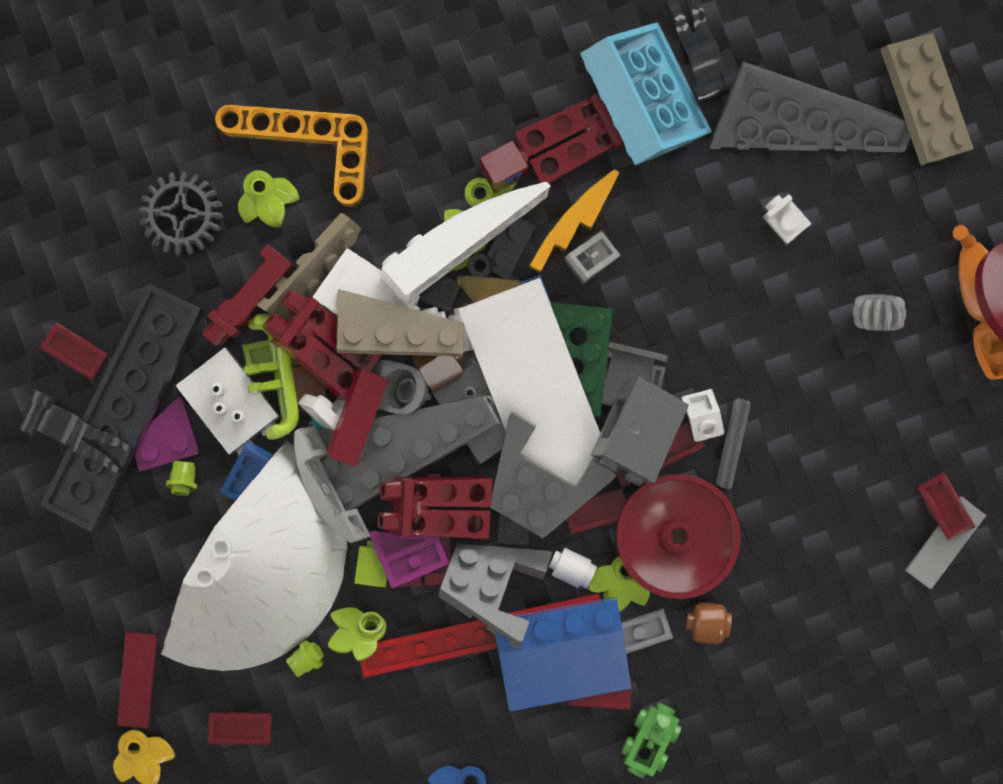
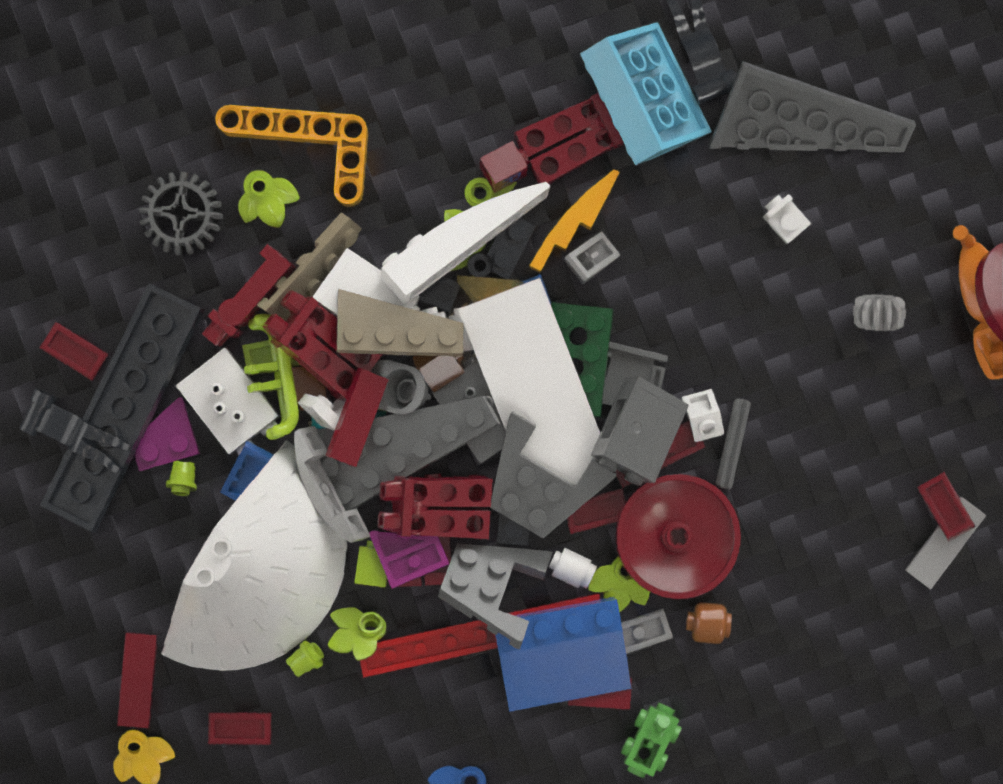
(926, 98): dark tan plate -> none

